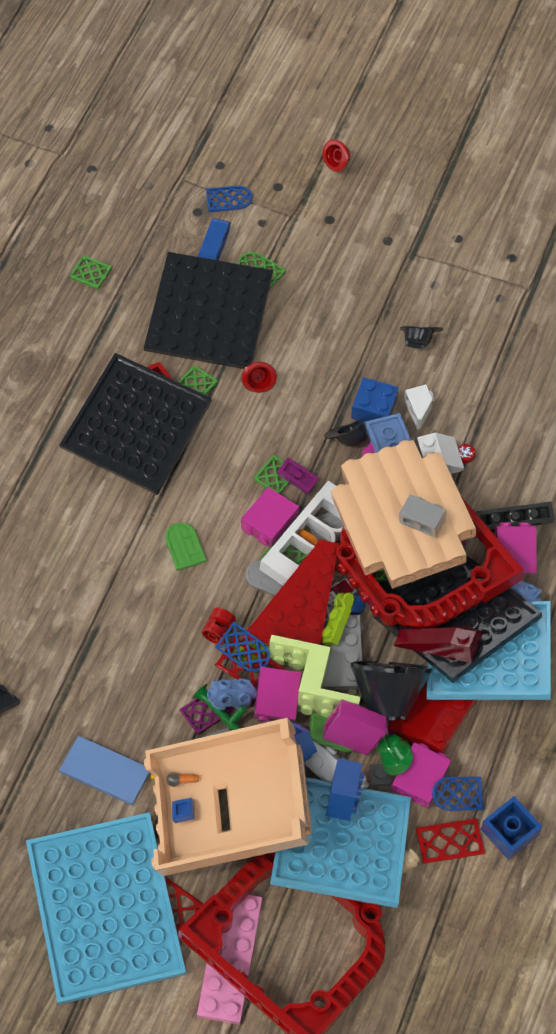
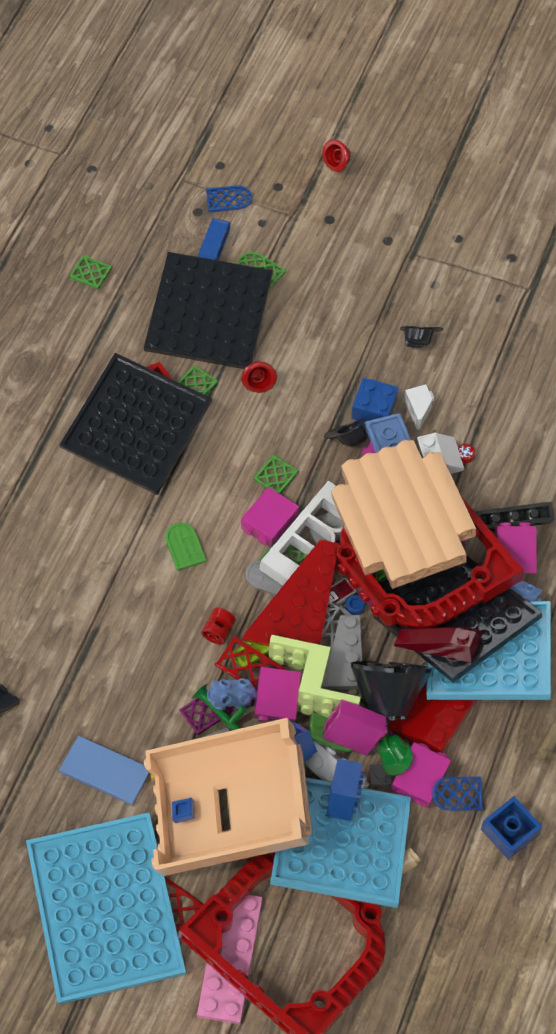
(175, 779): piece -> none
(257, 641): blue window -> none
(297, 475): magenta plate -> none
(308, 536): orange piece -> none
(338, 619): lime hinge -> none
(422, 515): light grey brick -> none
(457, 825): red window -> none

